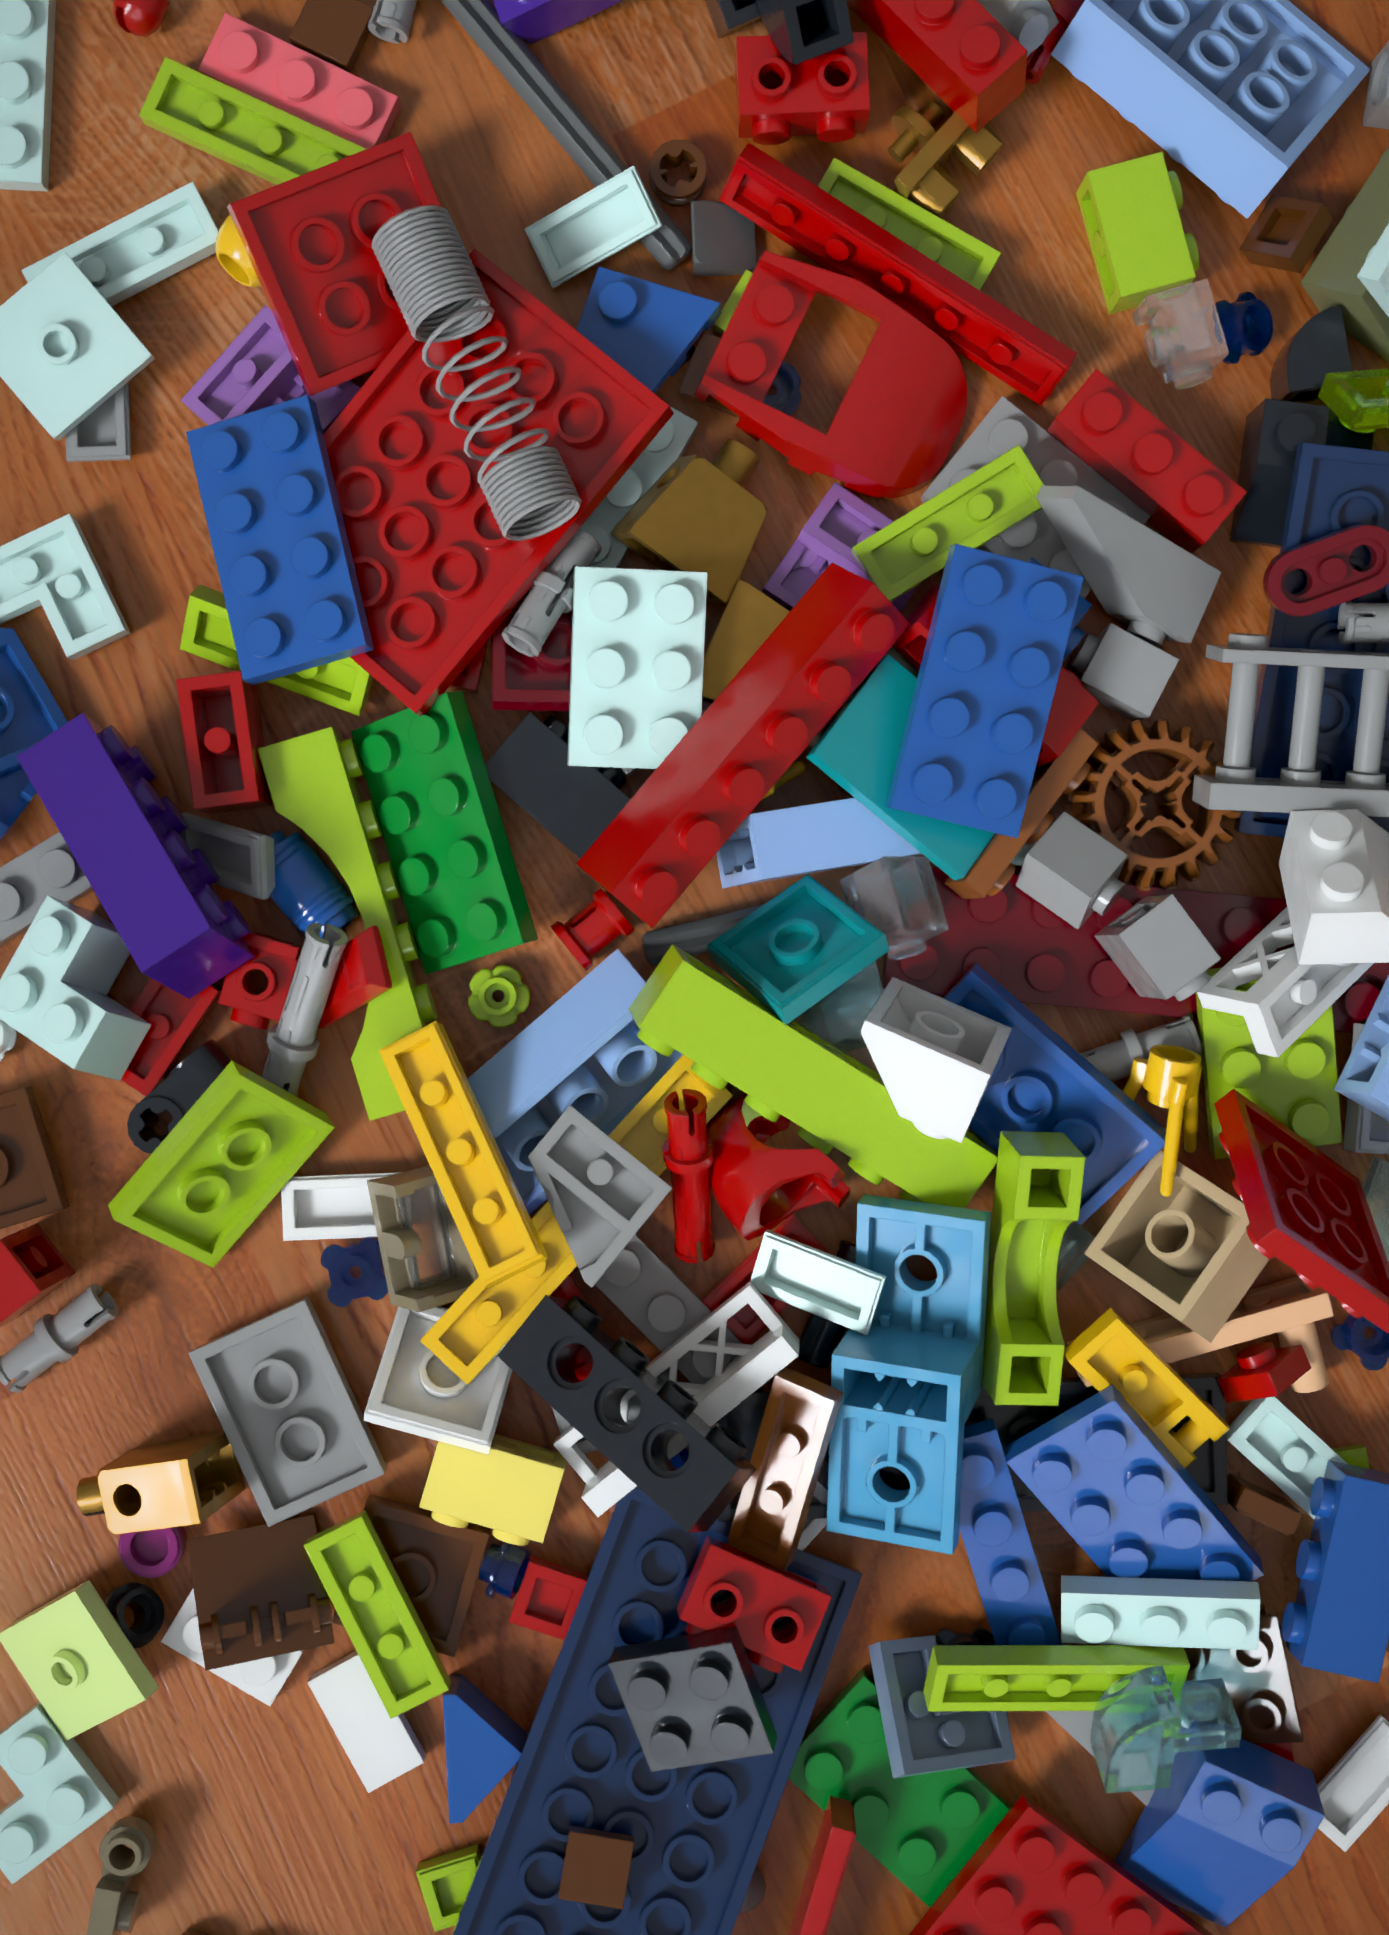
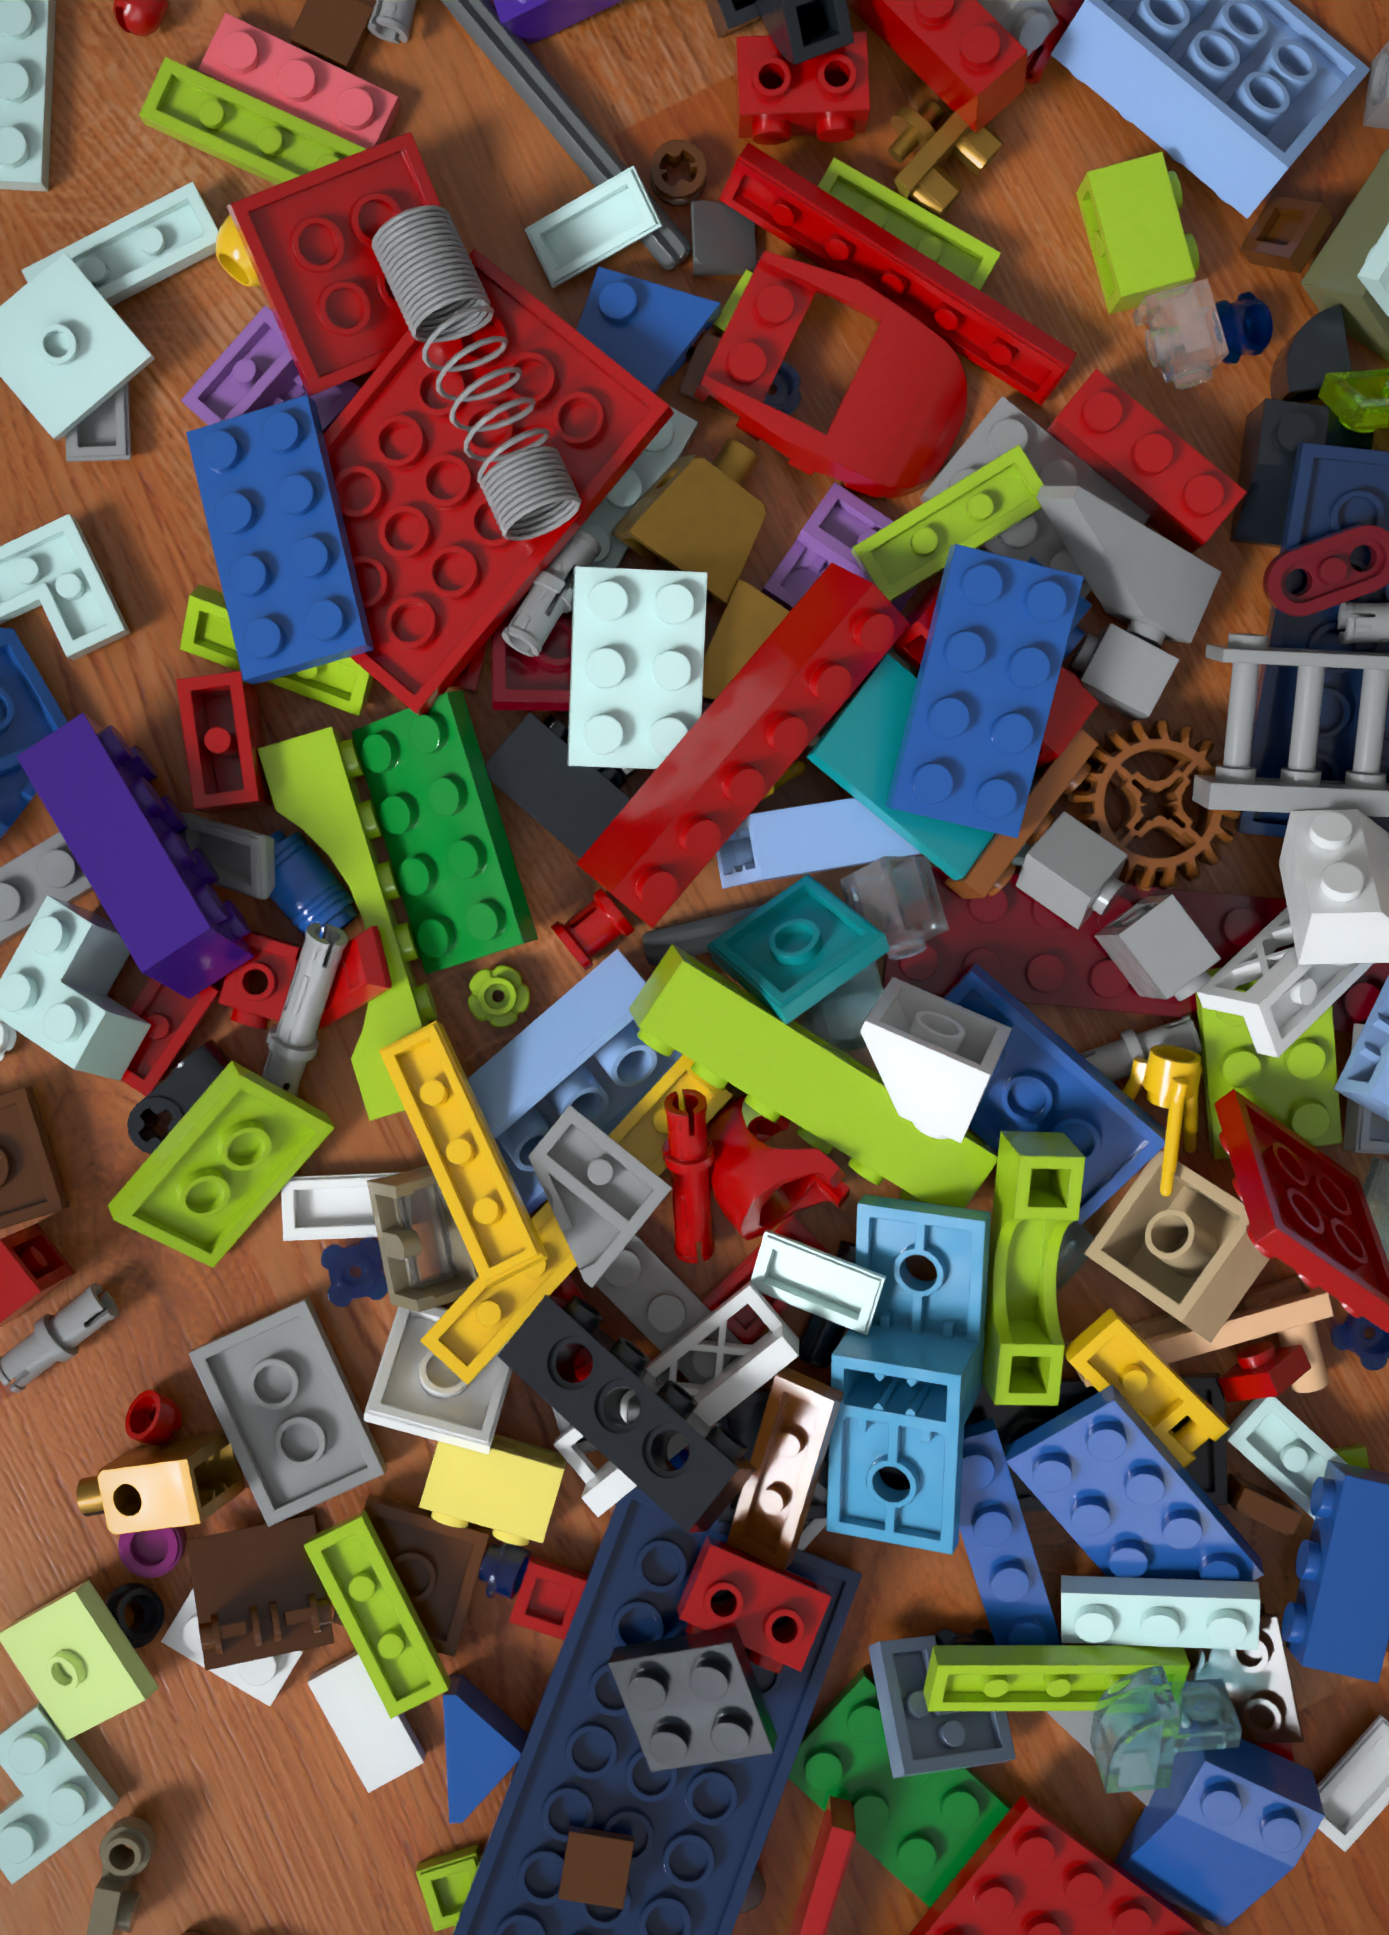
(152, 1430): none -> red hinge

